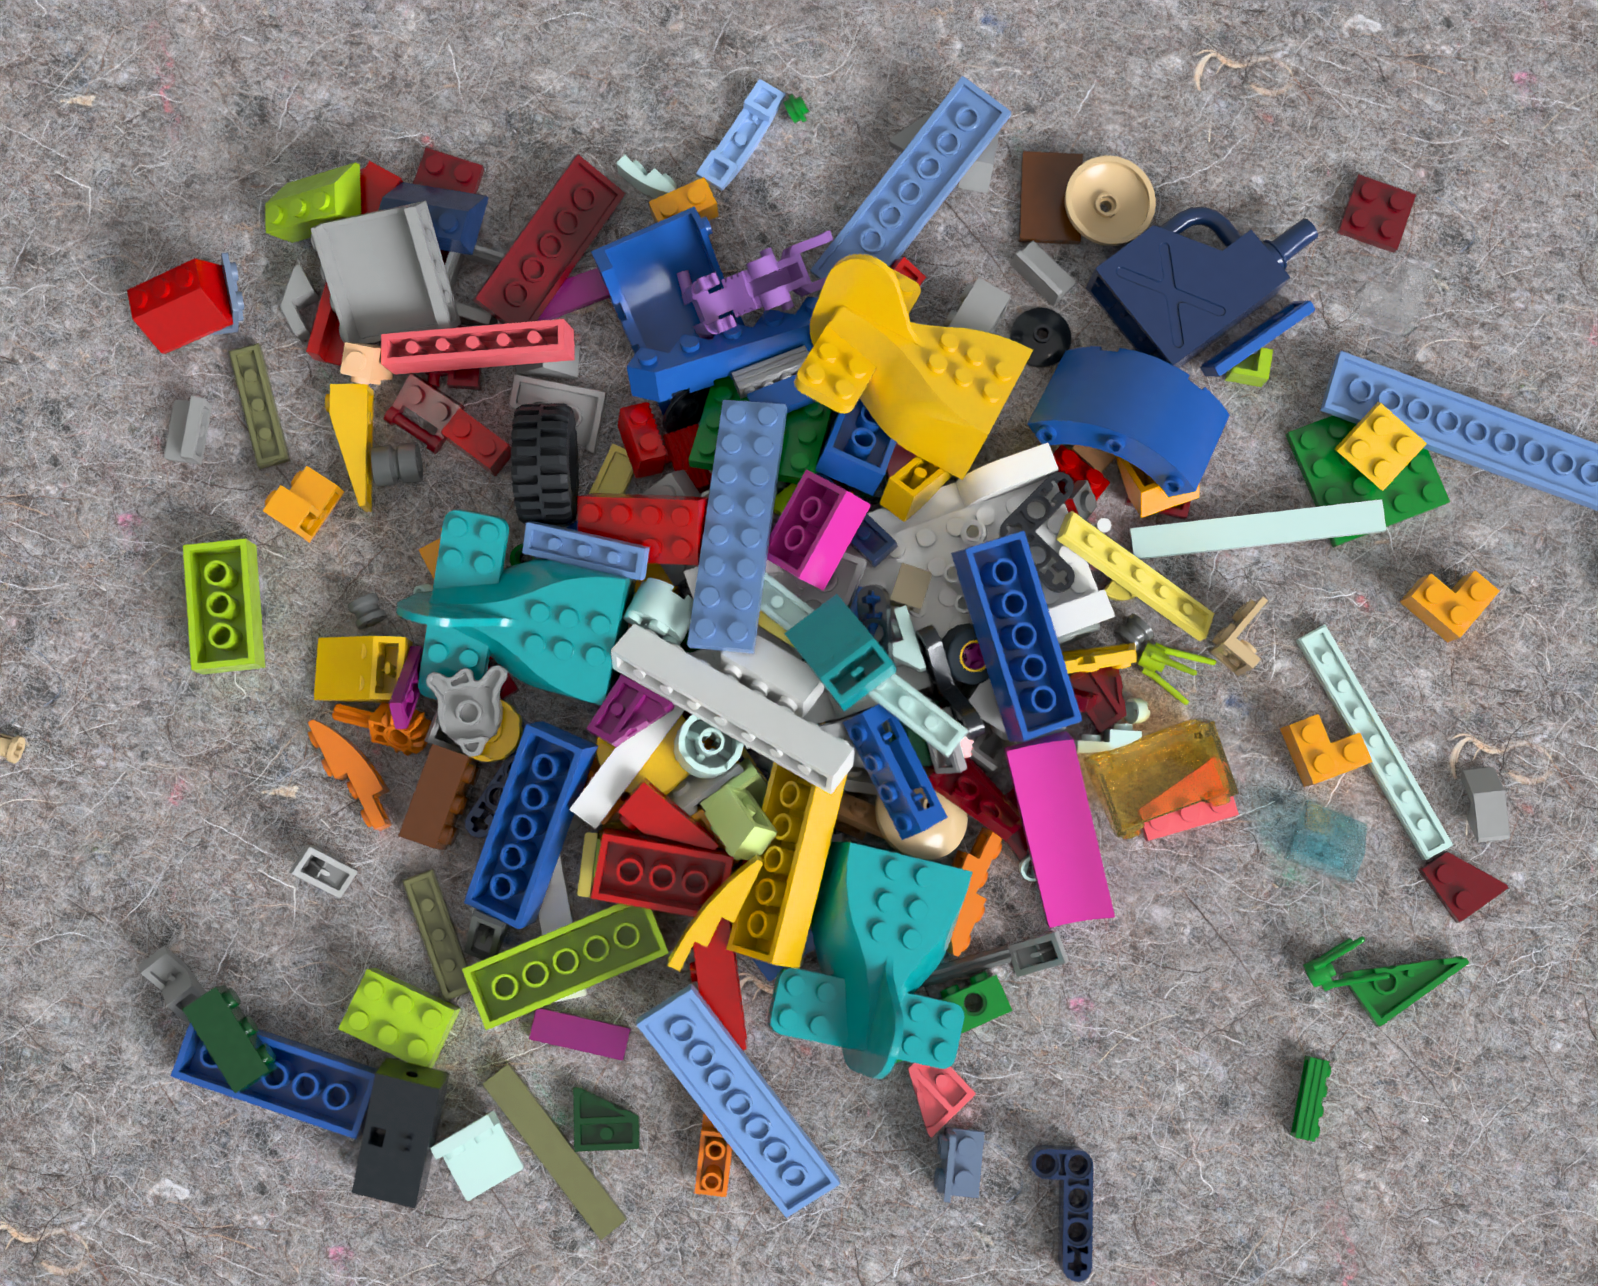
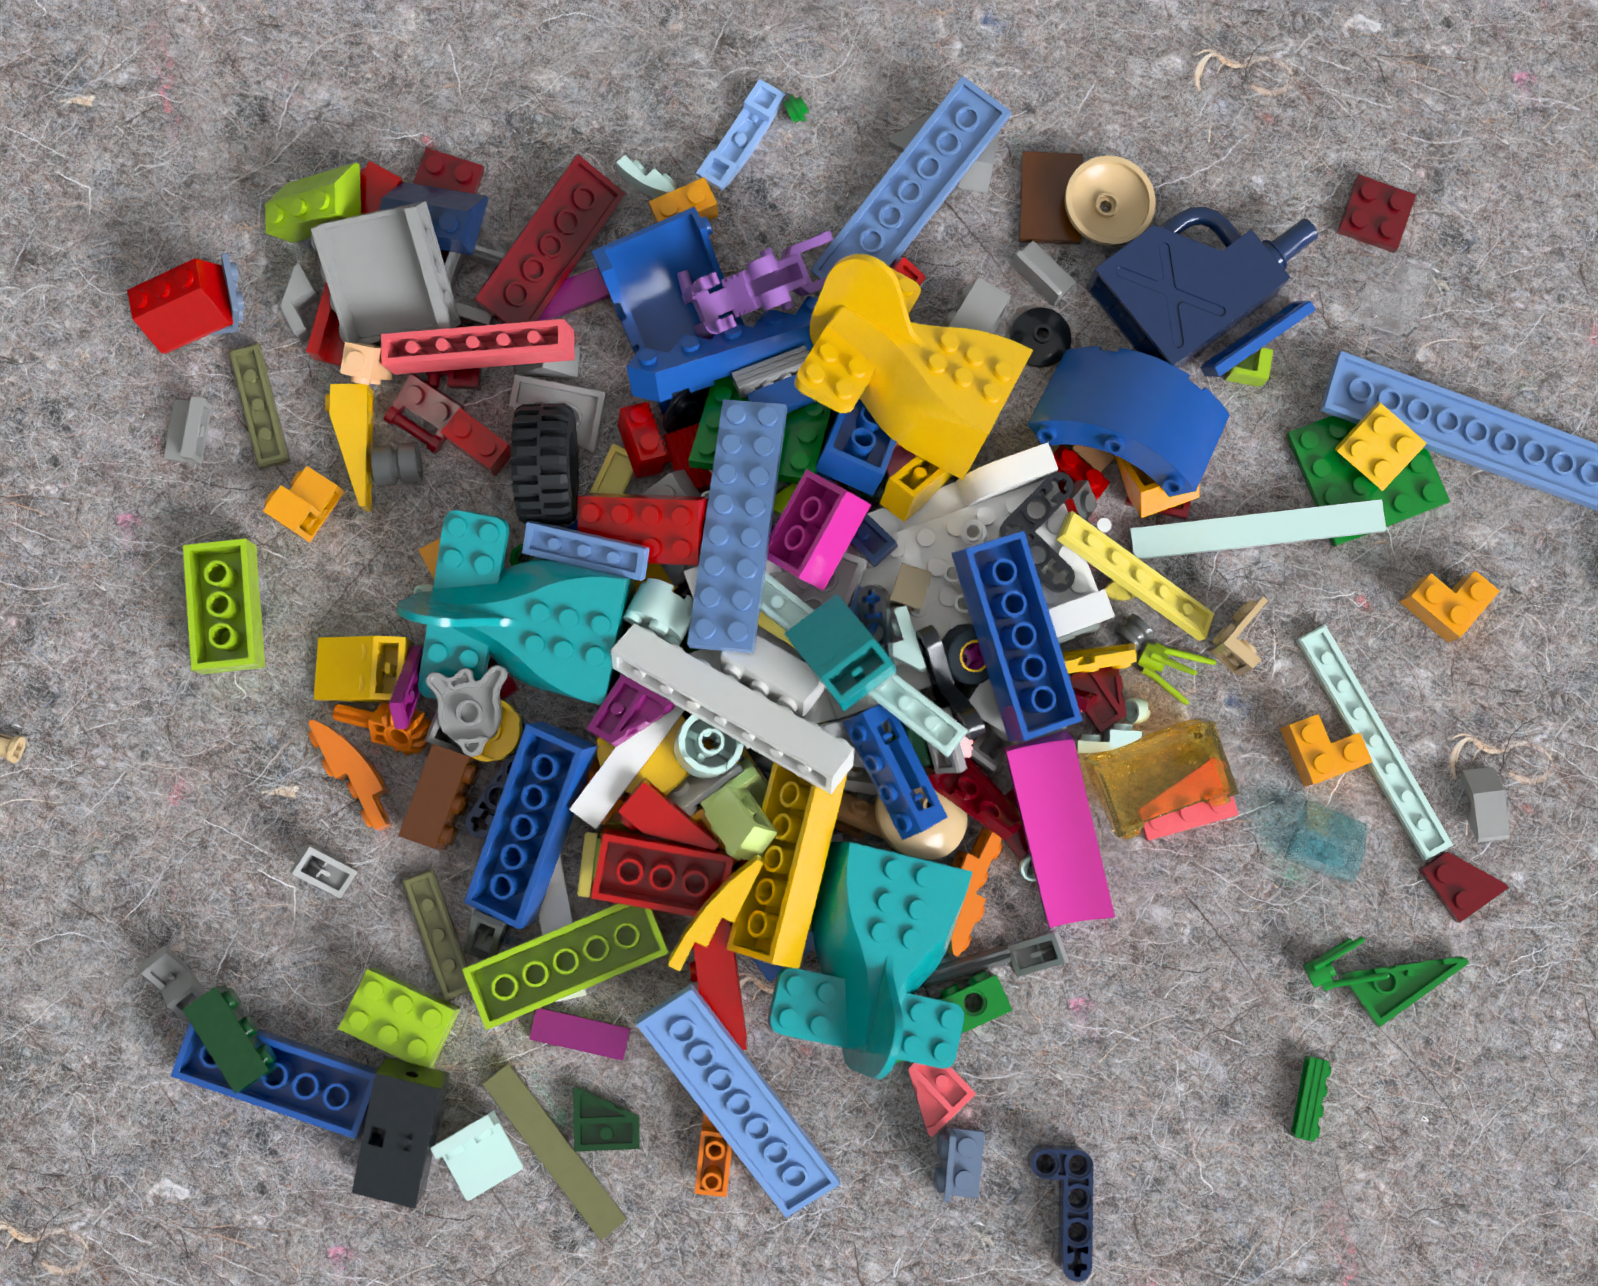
(367, 611): dark grey wheel -> none

